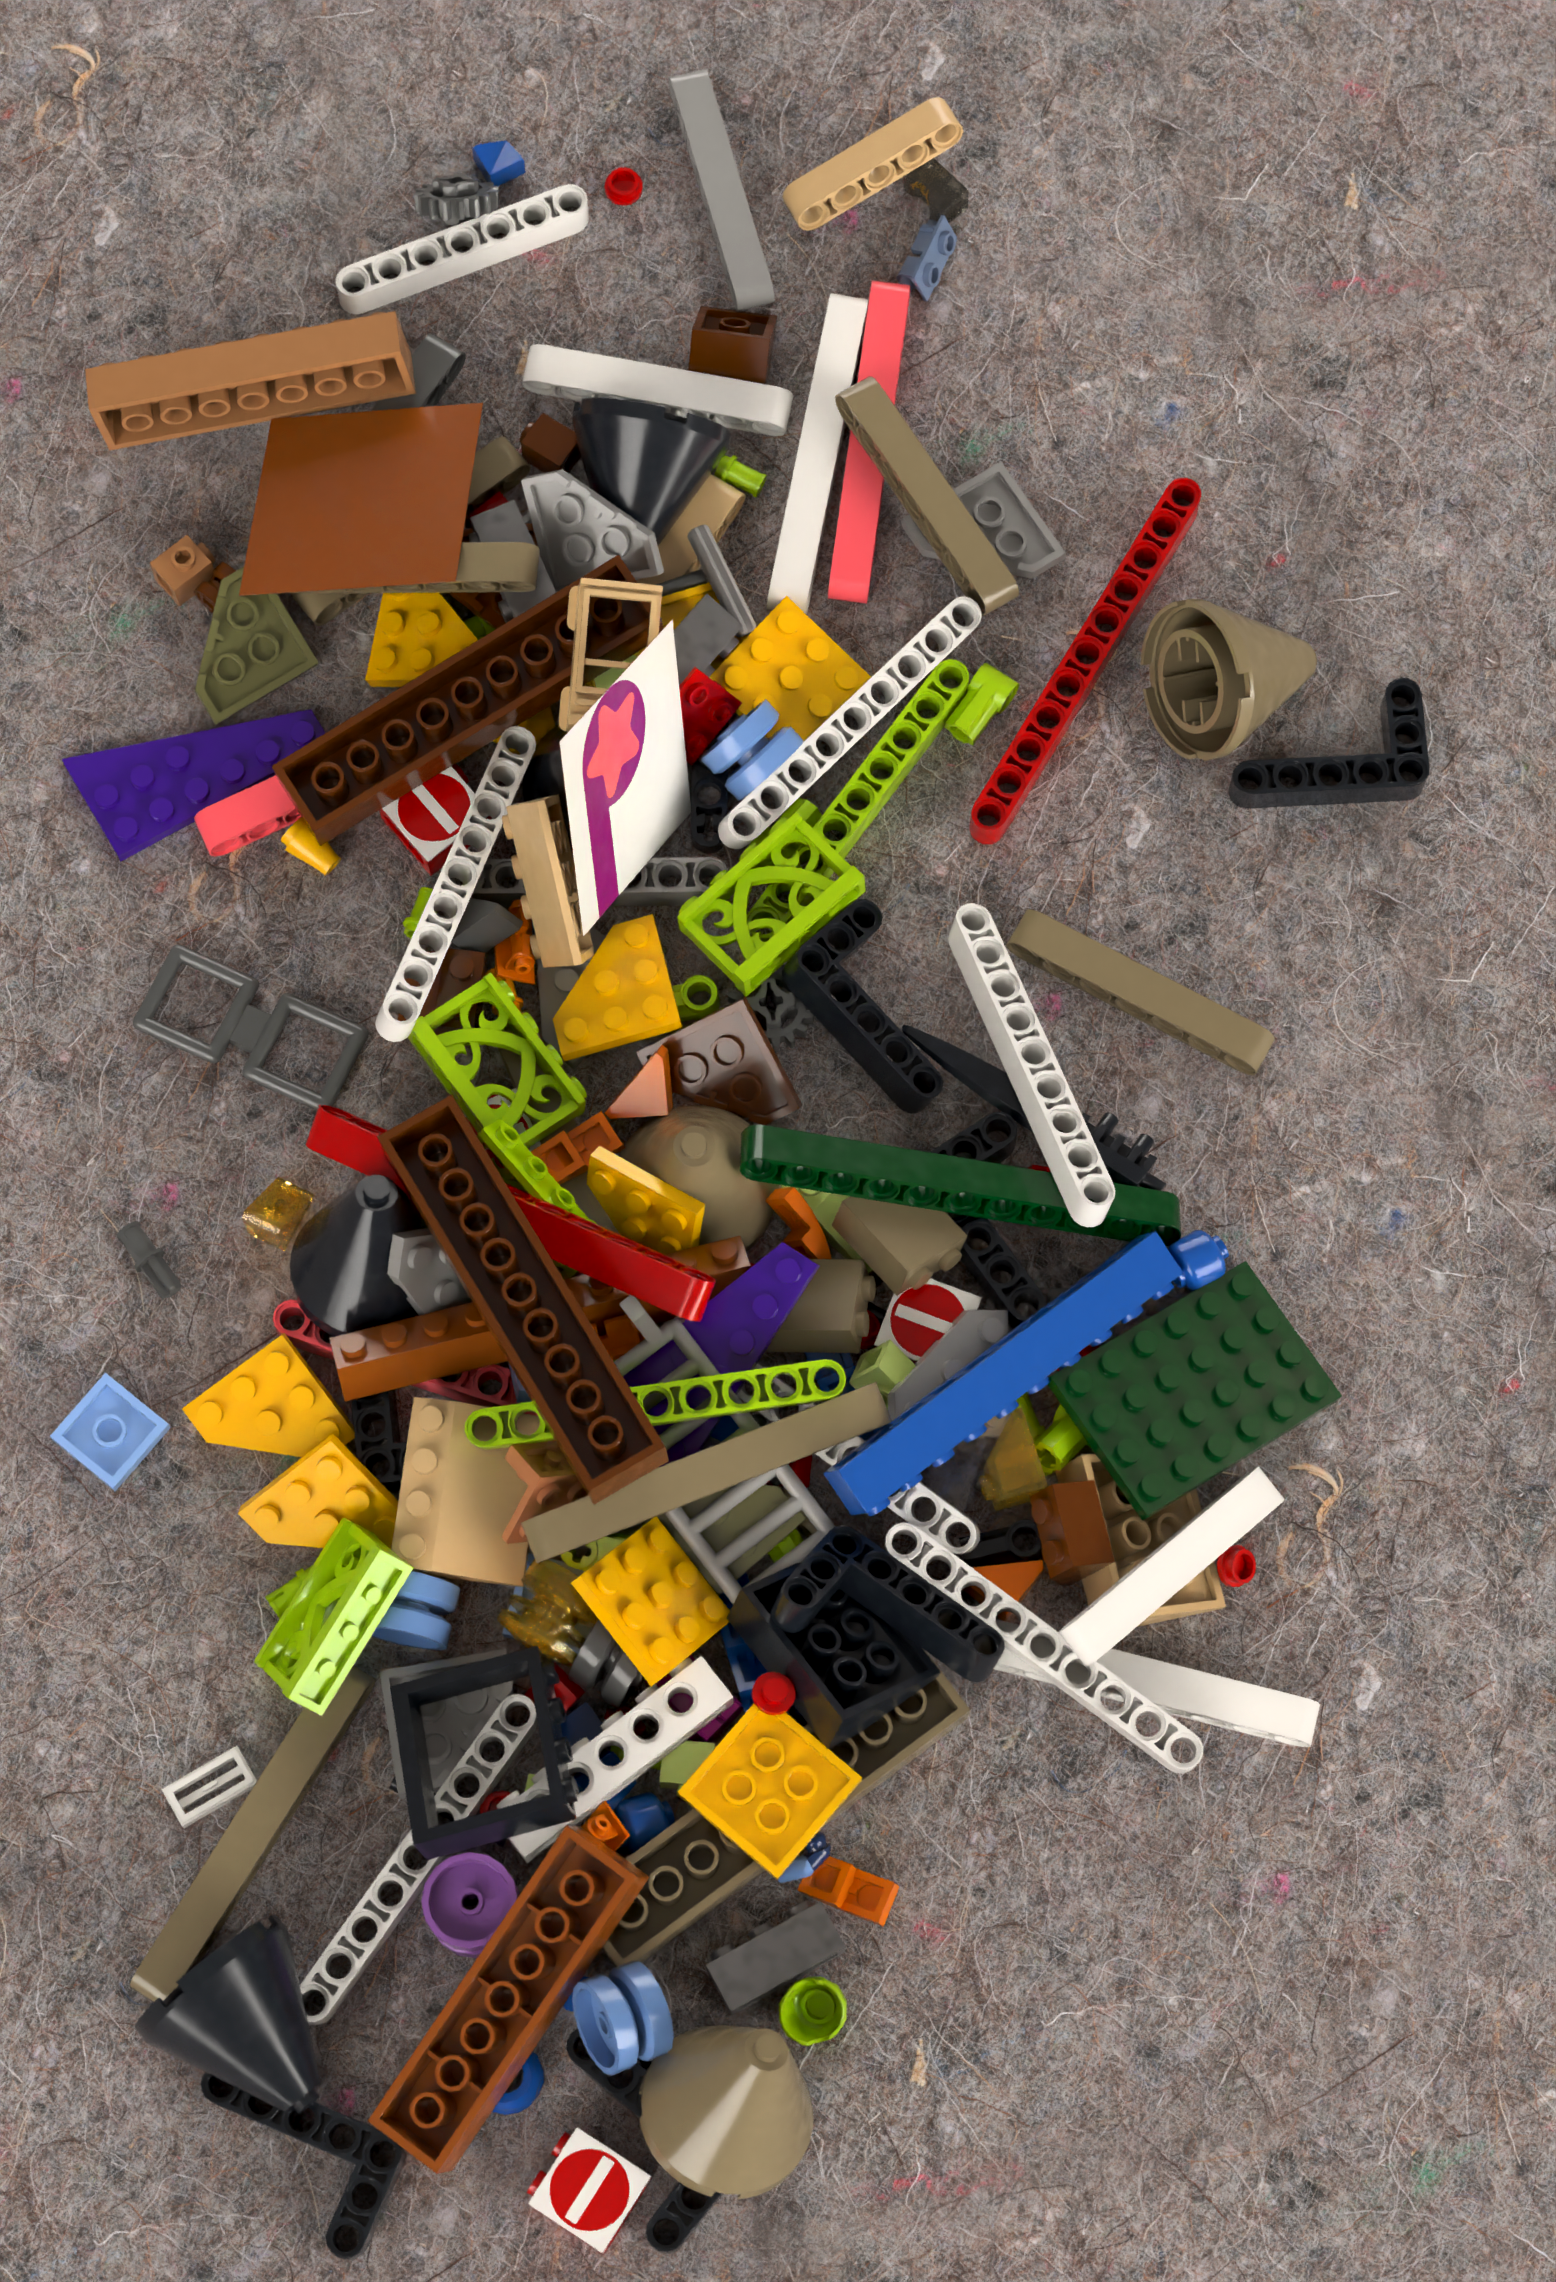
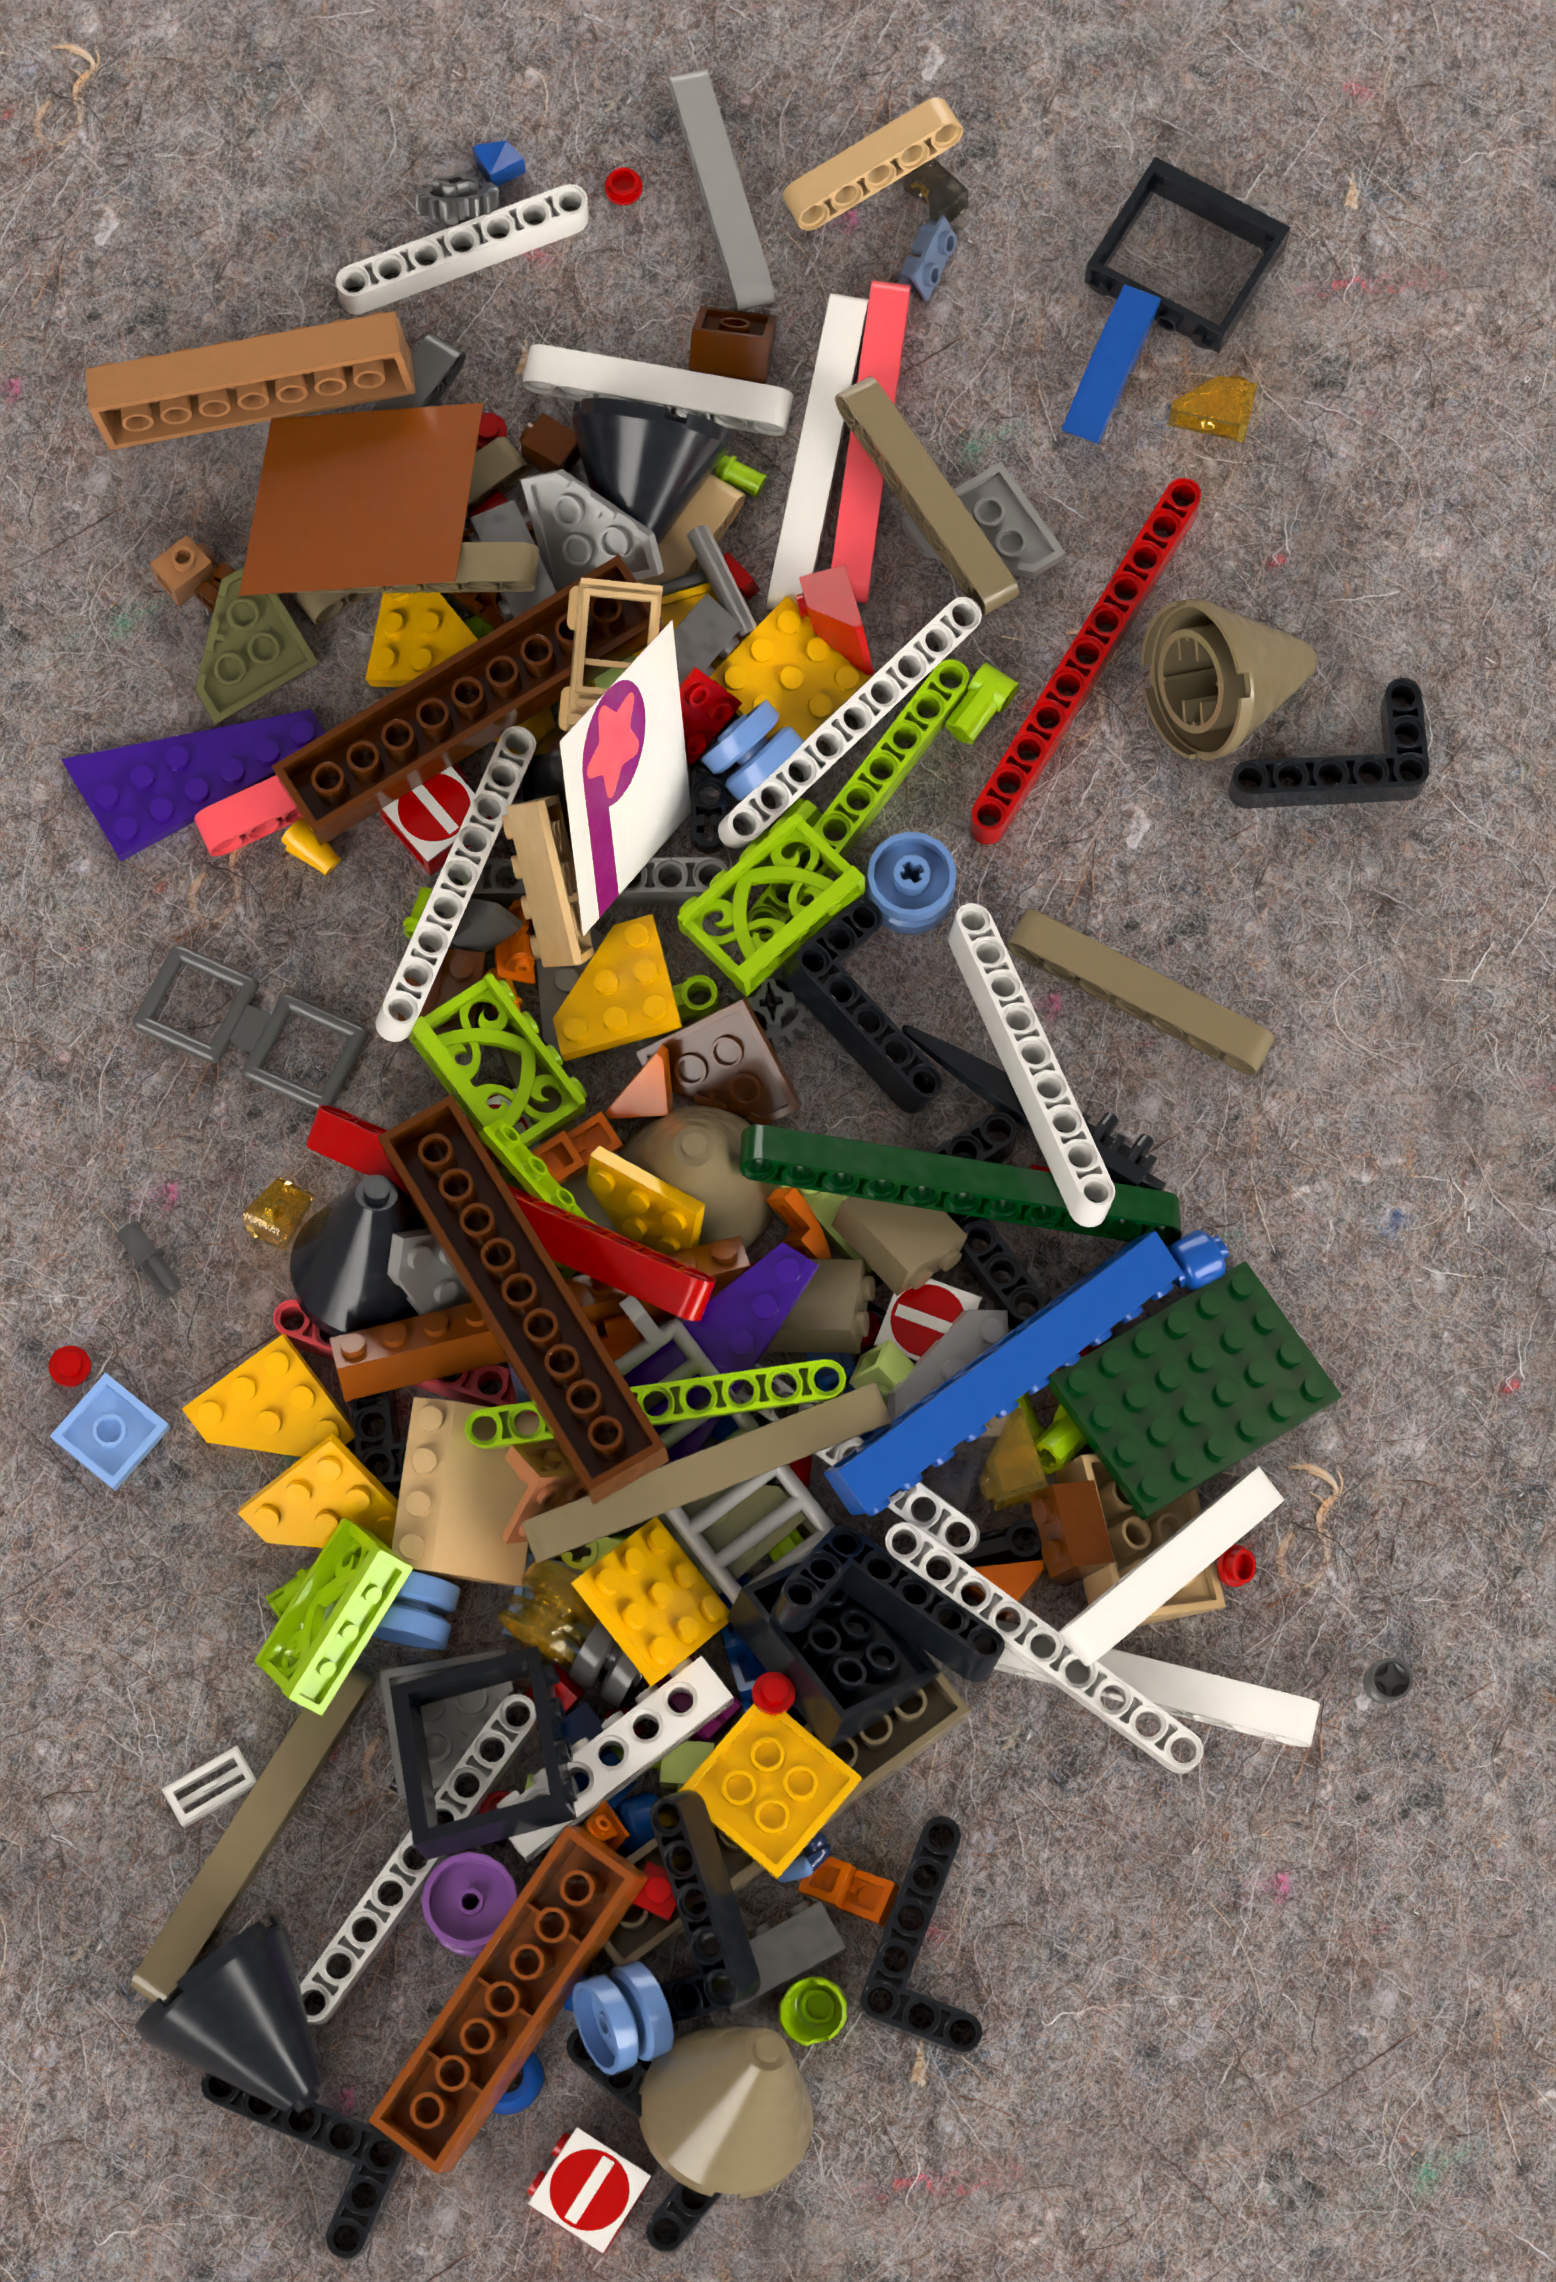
(70, 1366): none -> red plate
(490, 428): none -> red plate
(656, 1893): none -> red plate
(702, 1919): none -> black beam
(743, 580): none -> red plate
(835, 614): none -> slope
(910, 1944): none -> black beam
(911, 882): none -> medium blue wheel
(1111, 364): none -> blue slope
(1210, 205): none -> black window
(1216, 408): none -> clear yellow slope
(1396, 1680): none -> dark grey wheel

